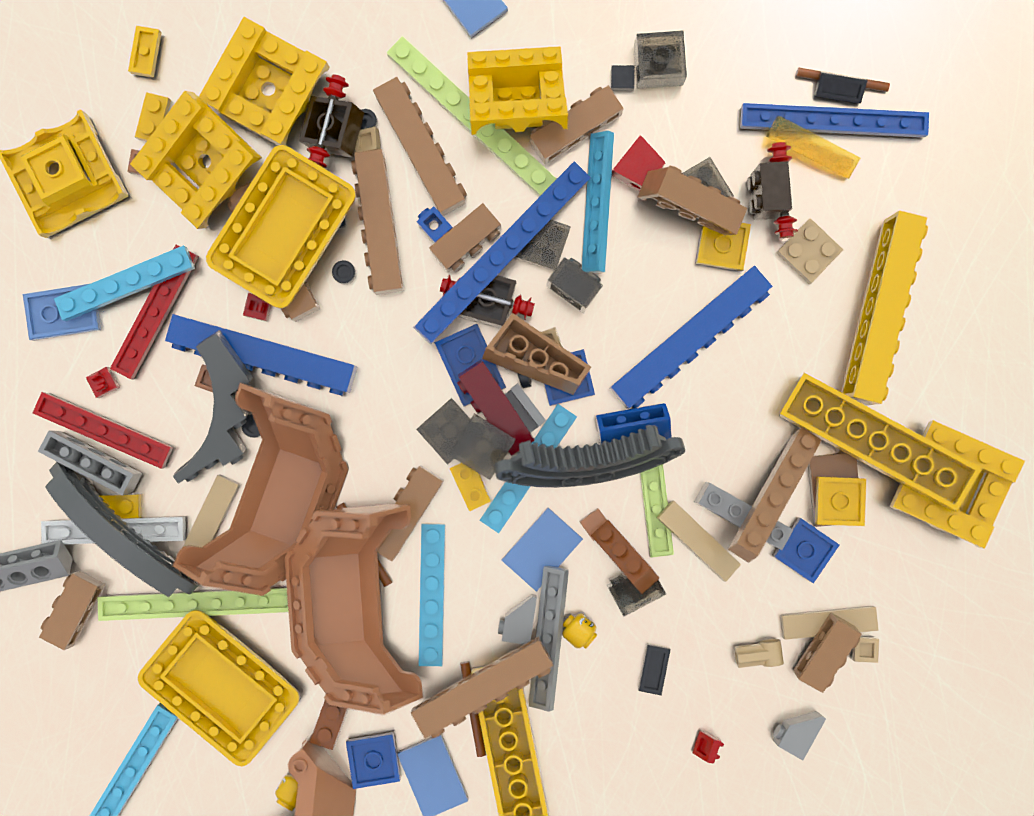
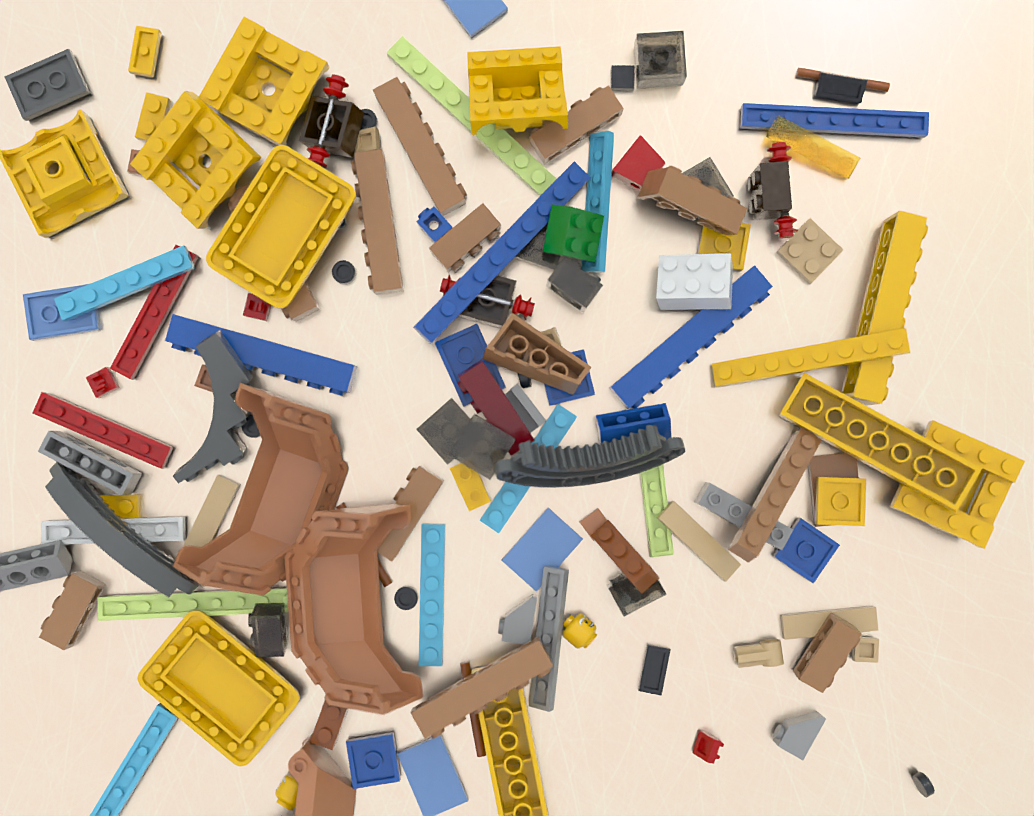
(47, 84): none -> dark grey plate
(268, 629): none -> clear smoke brick
(406, 598): none -> black tile
(573, 233): none -> green brick
(694, 281): none -> white brick
(811, 357): none -> yellow plate
(923, 784): none -> tile

